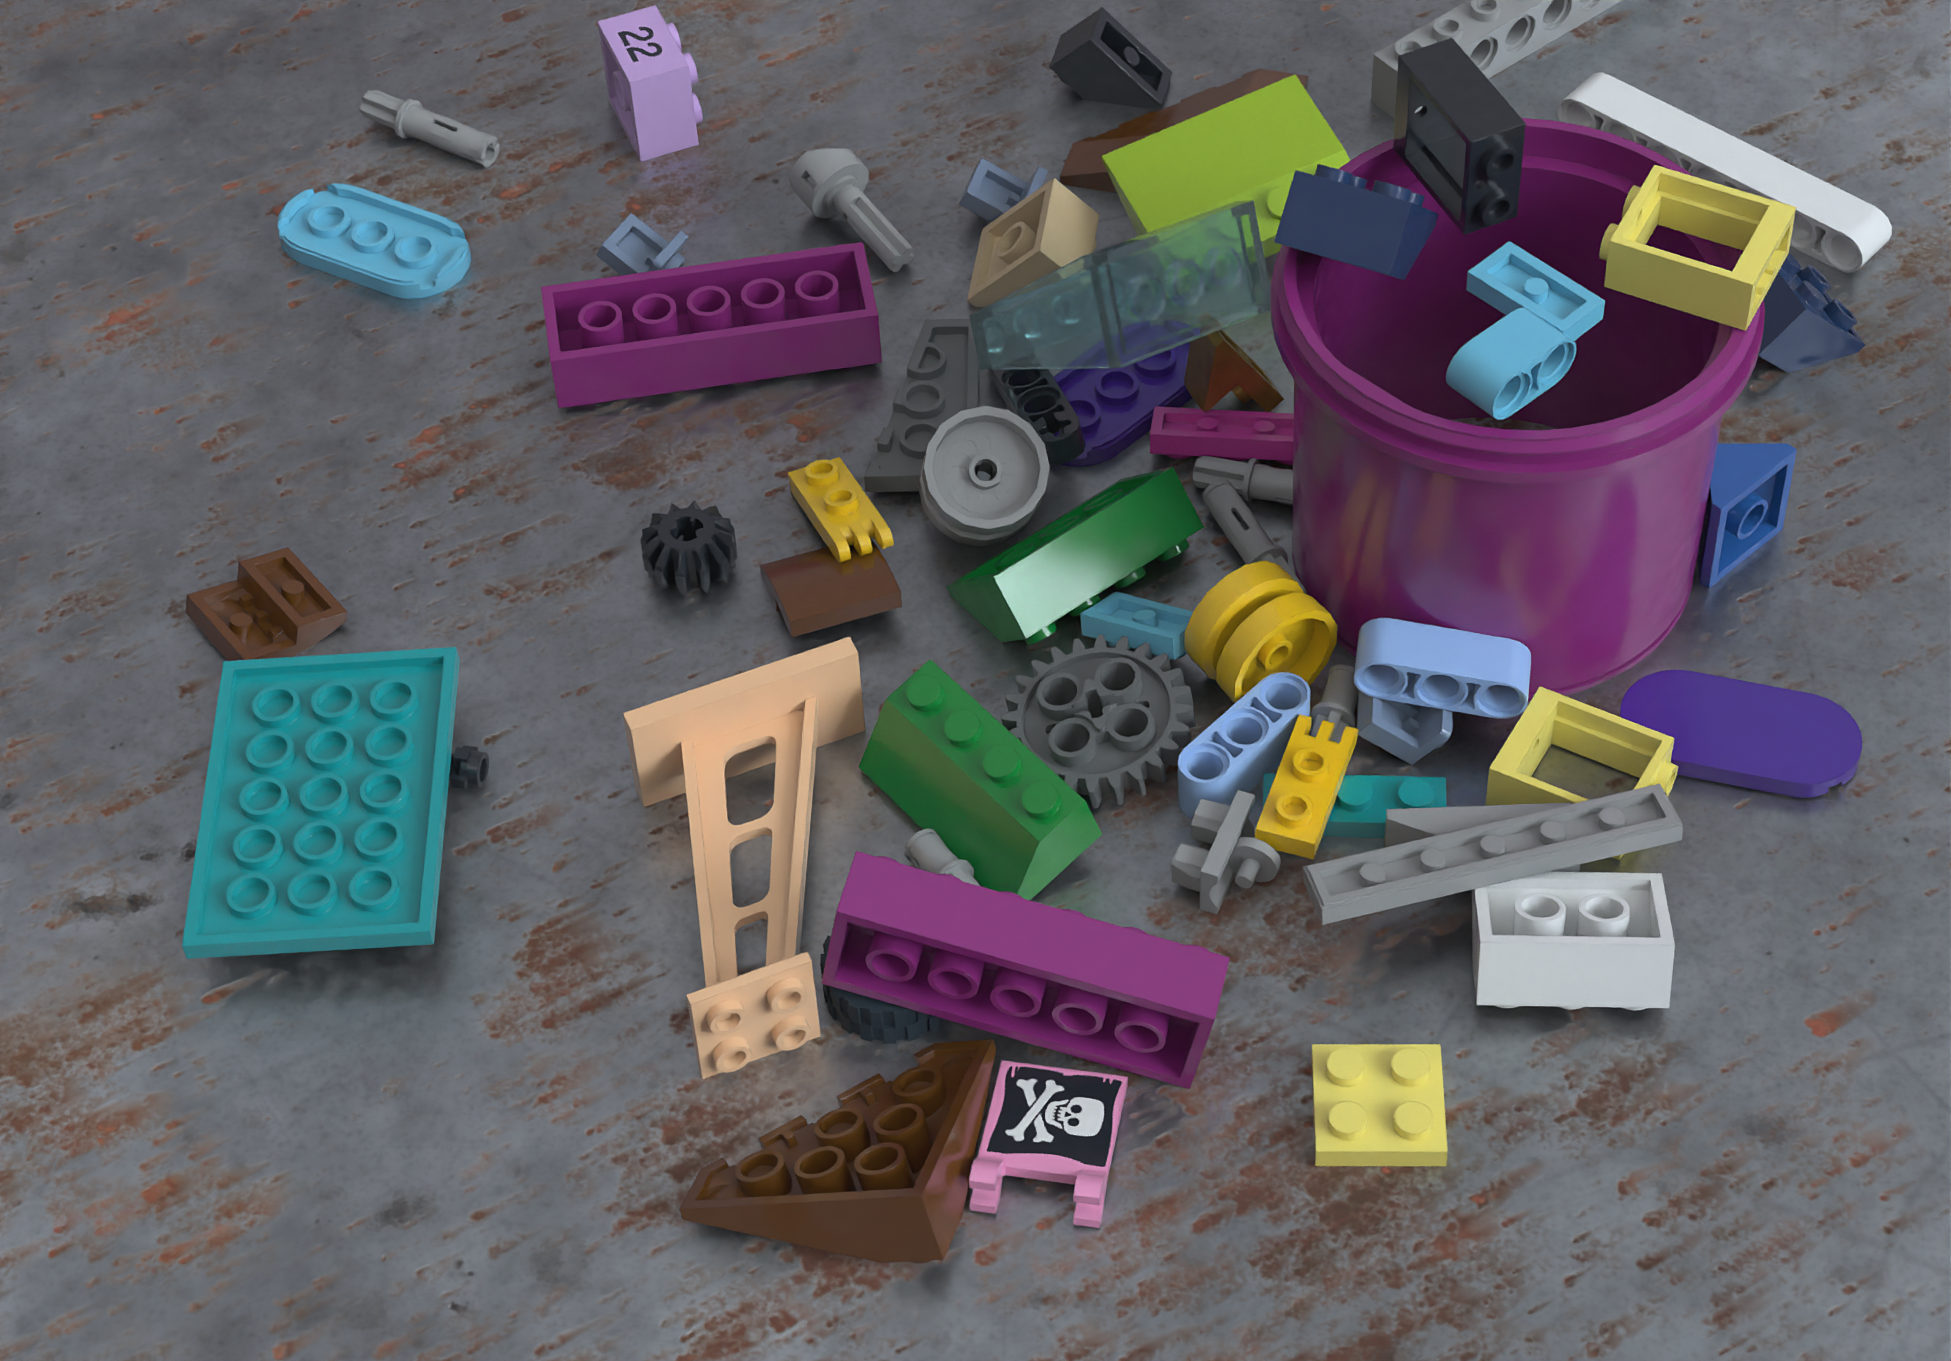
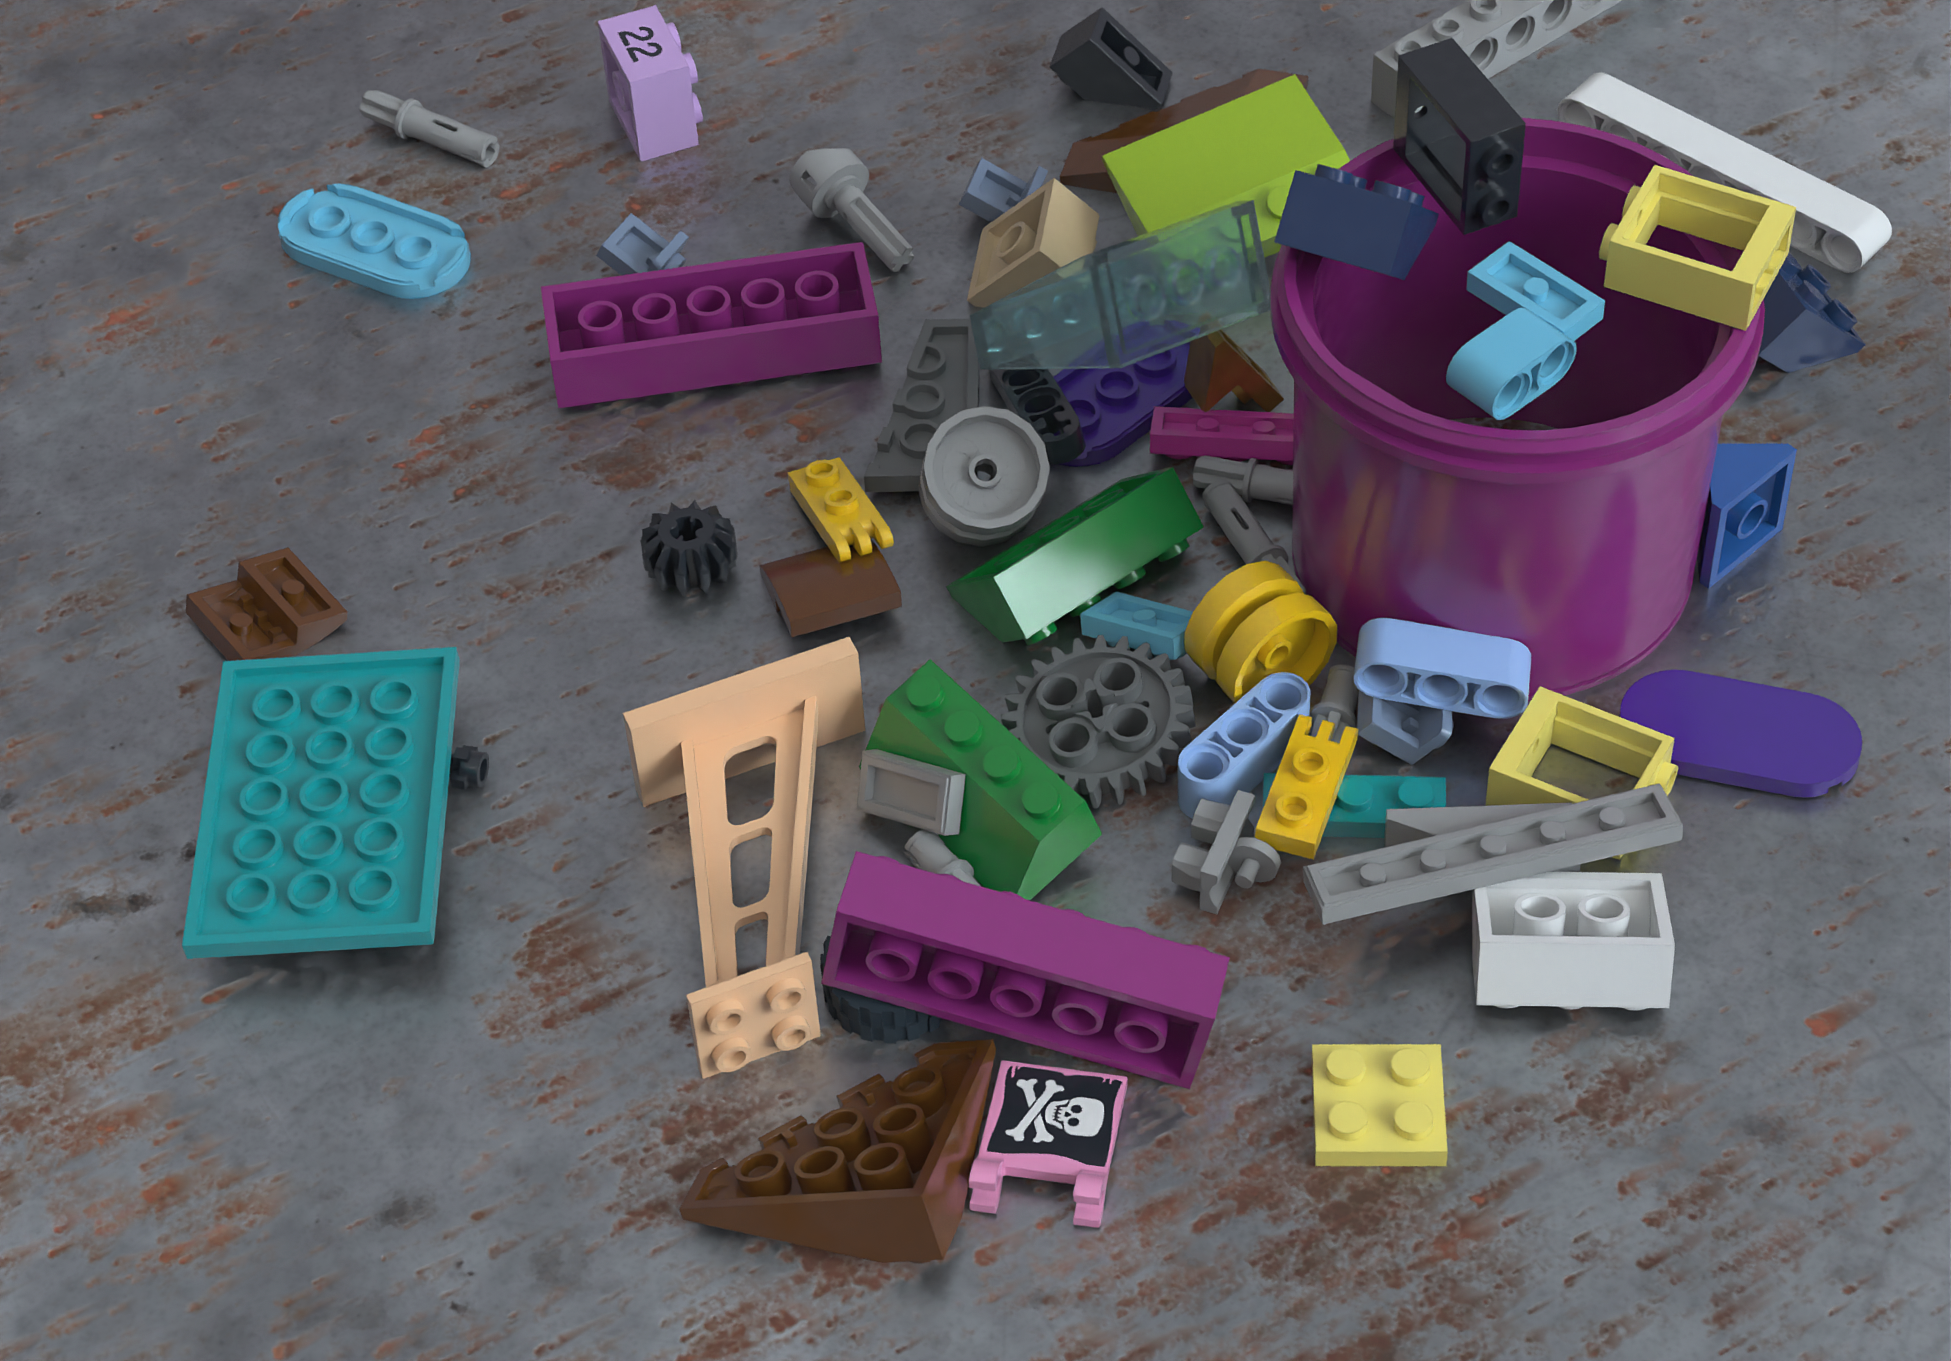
(911, 792): none -> light grey tile

